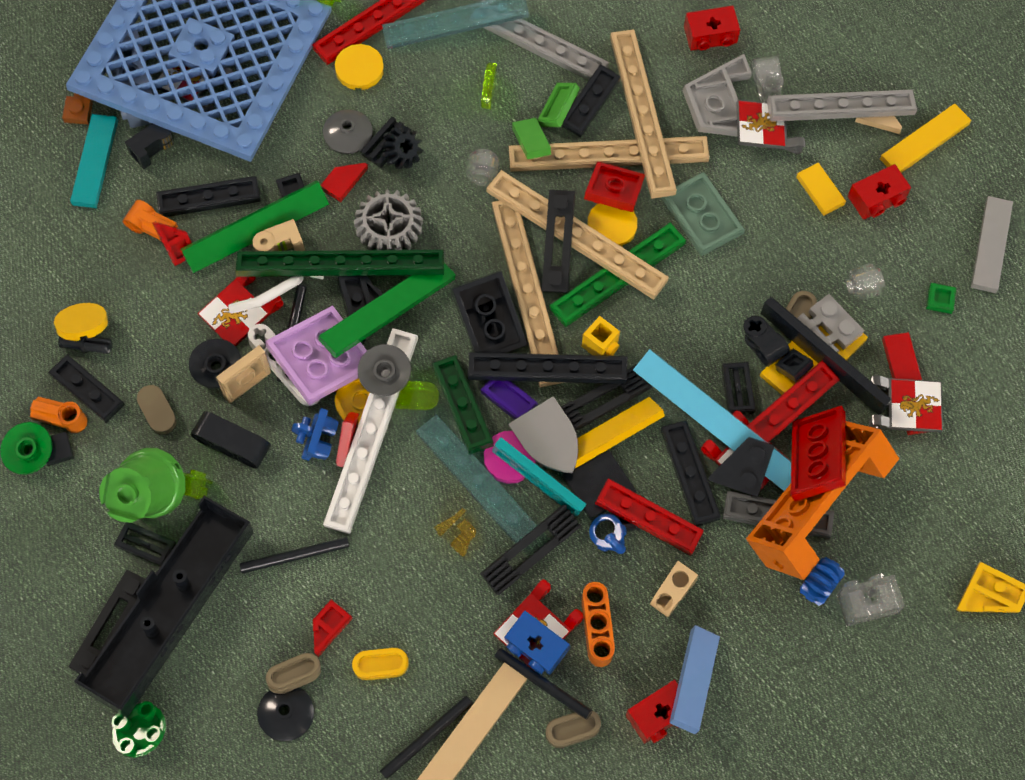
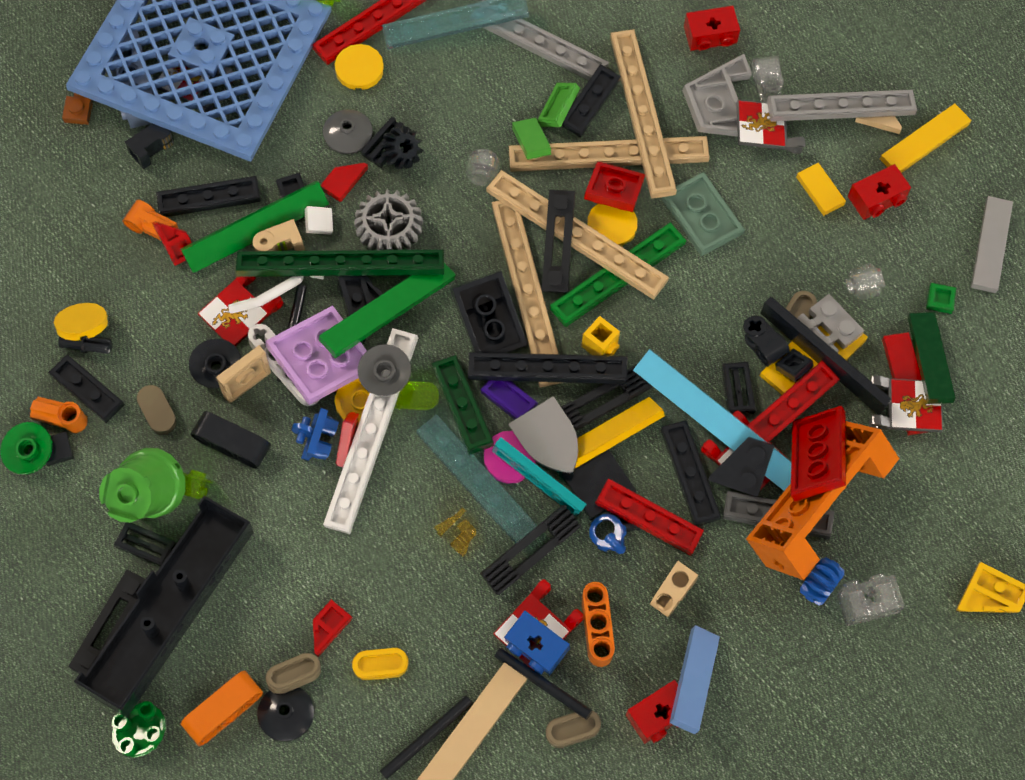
(94, 161): teal tile -> none
(221, 708): none -> orange beam
(294, 555): black bar -> none
(318, 220): none -> white tile
(489, 86): clear neon green tile -> none
(931, 358): none -> dark green tile

